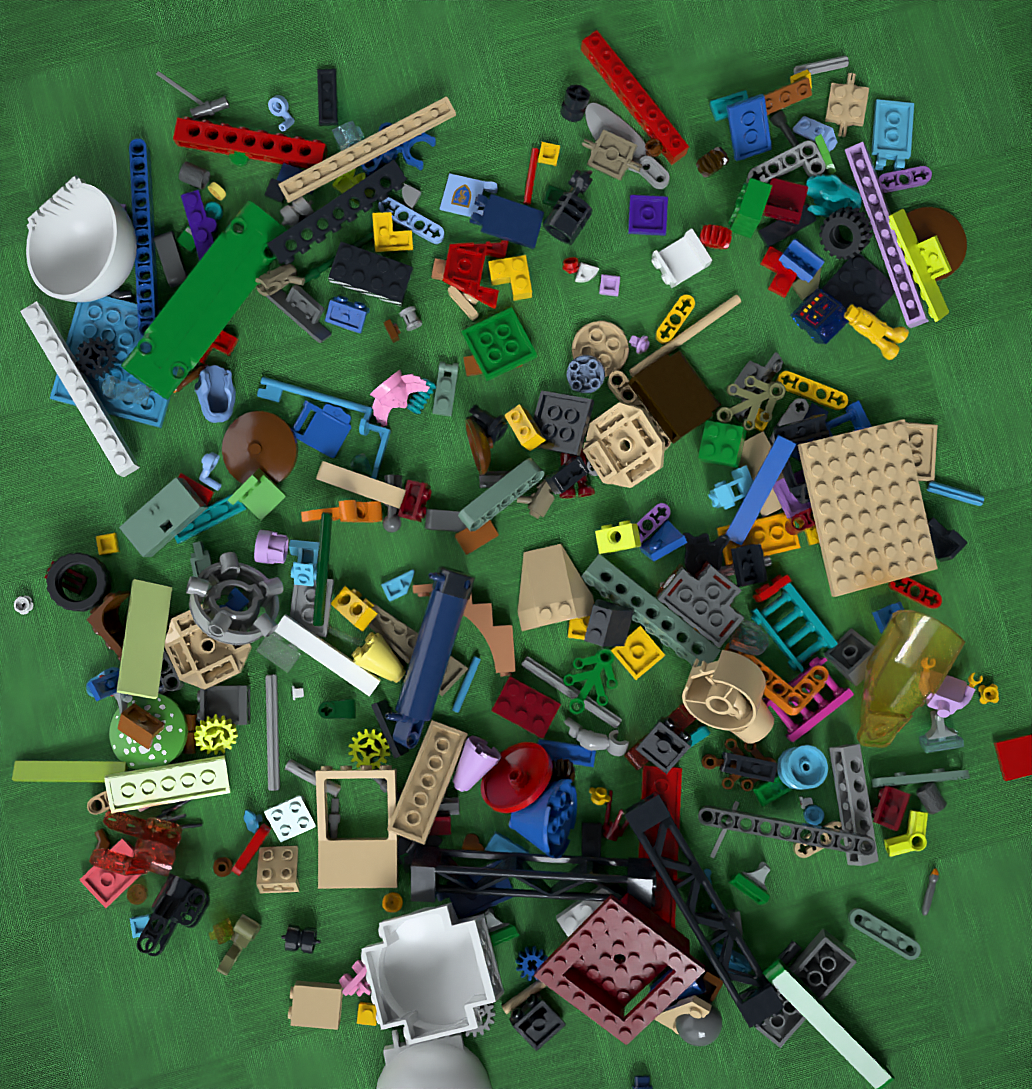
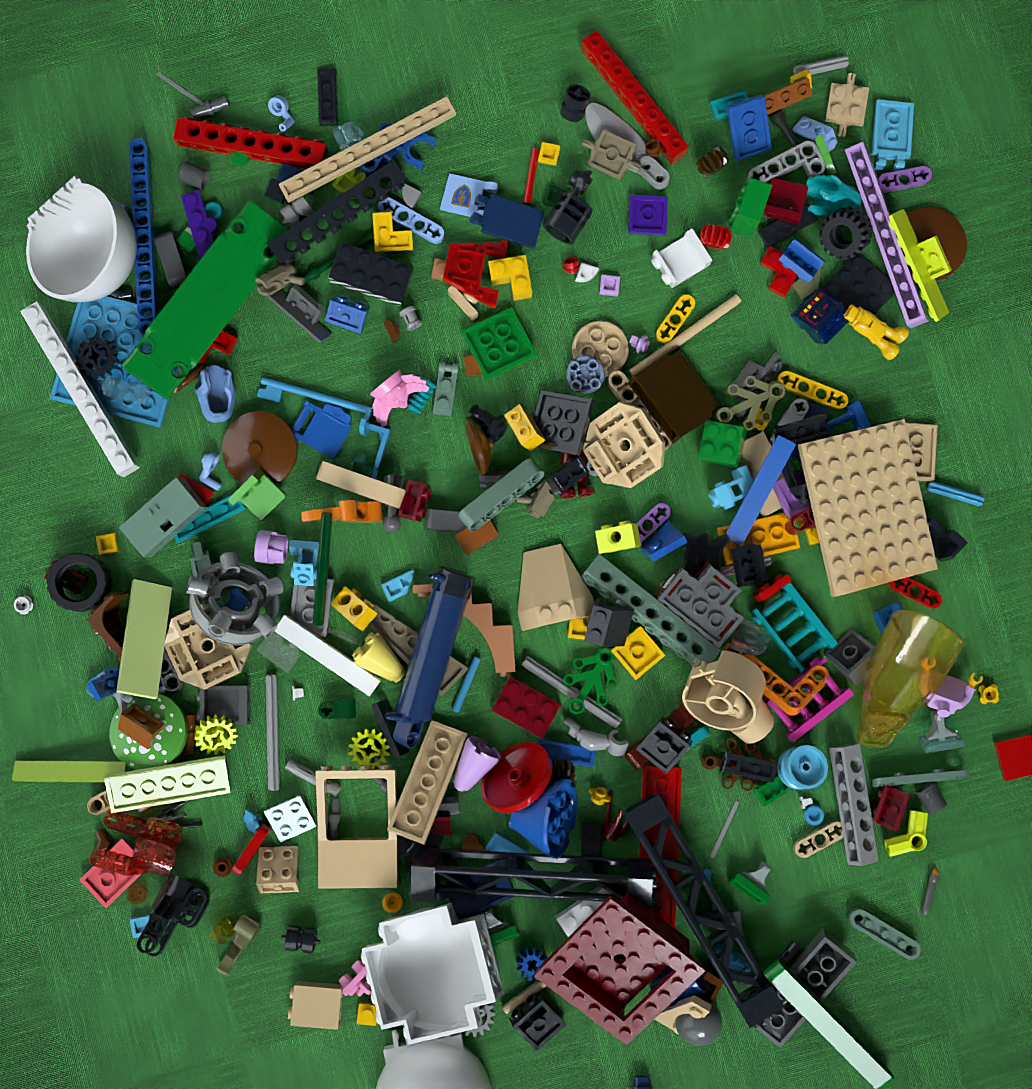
(217, 191): light yellow tile -> none
(794, 836): dark grey beam -> none

